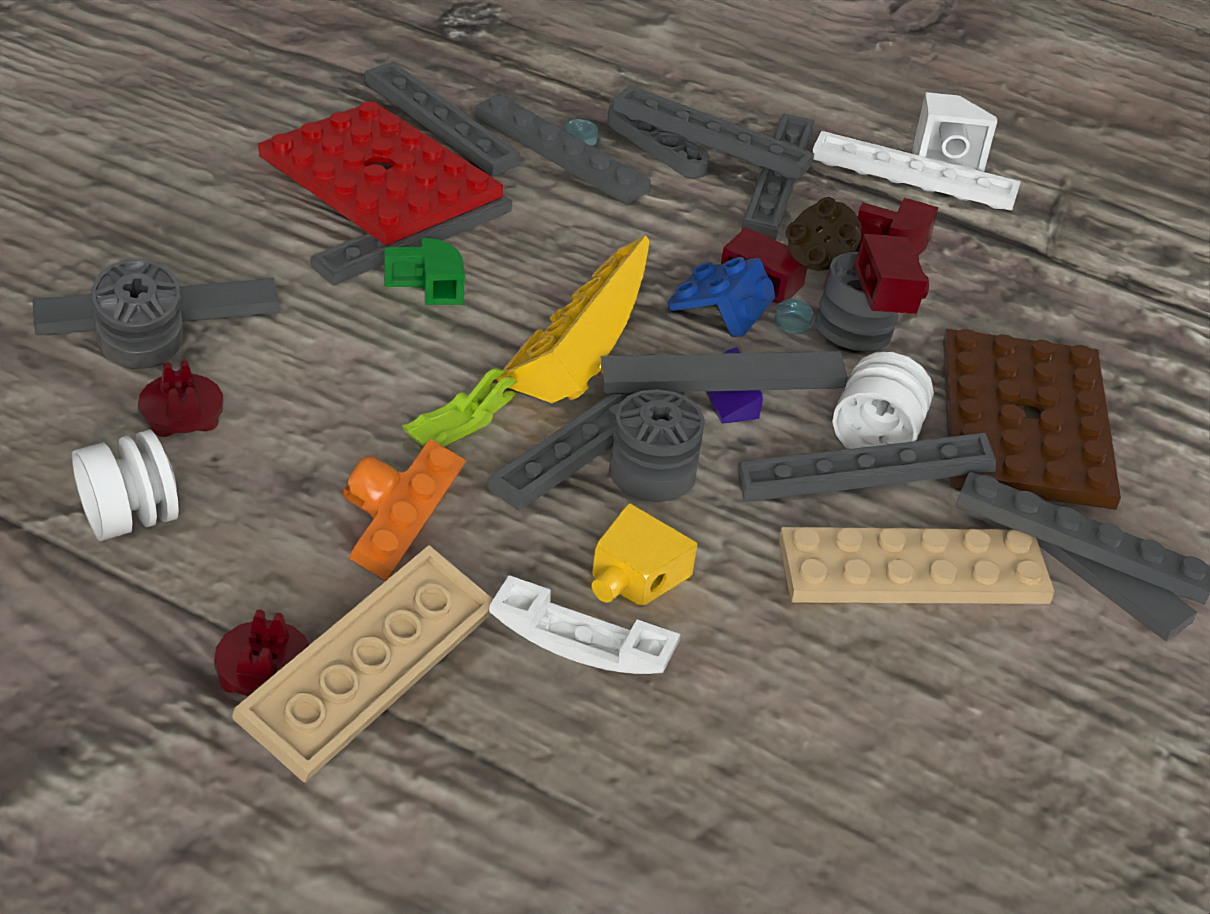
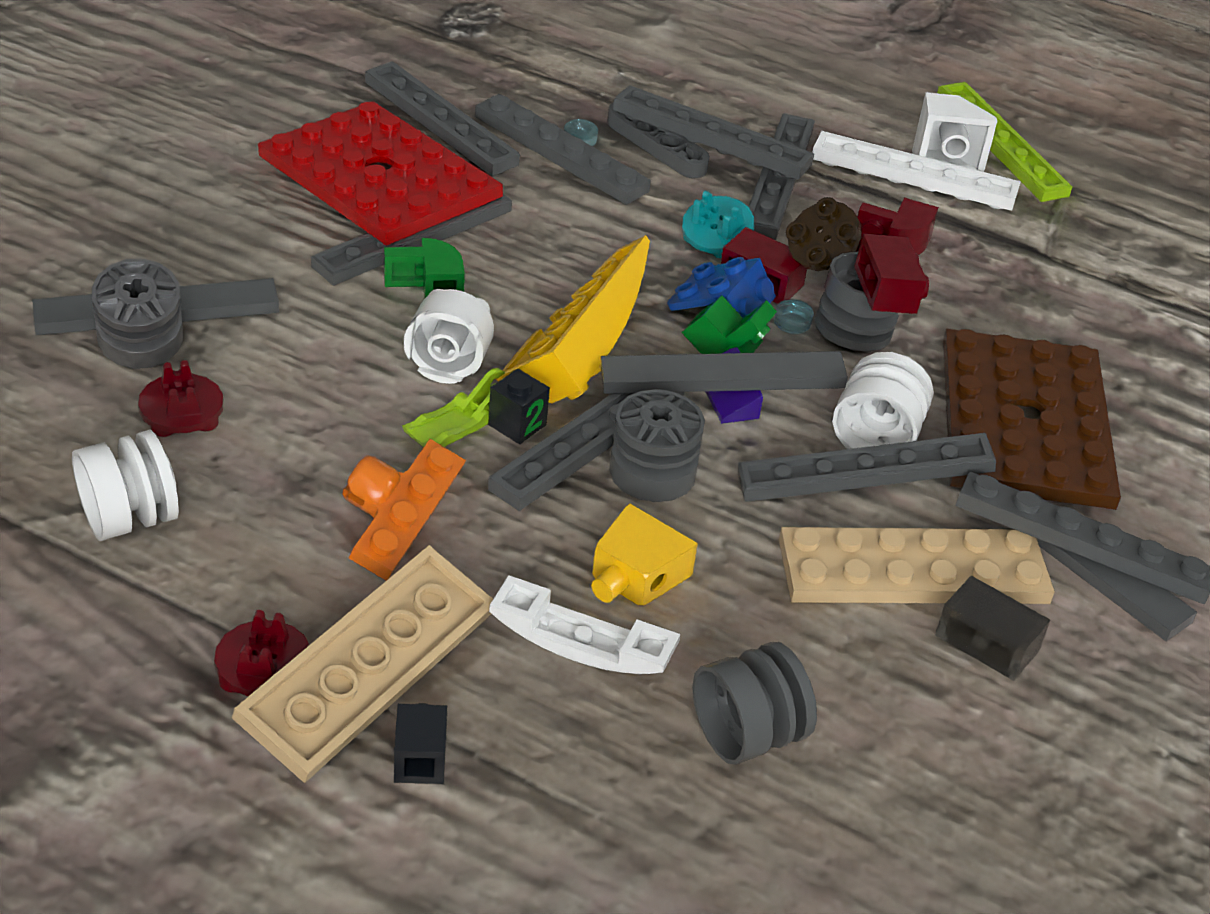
(420, 743): none -> black brick
(449, 335): none -> white brick
(518, 406): none -> black brick
(715, 222): none -> teal plate
(723, 328): none -> green brick
(754, 702): none -> dark grey wheel
(992, 627): none -> clear smoke brick
(1016, 152): none -> lime tile

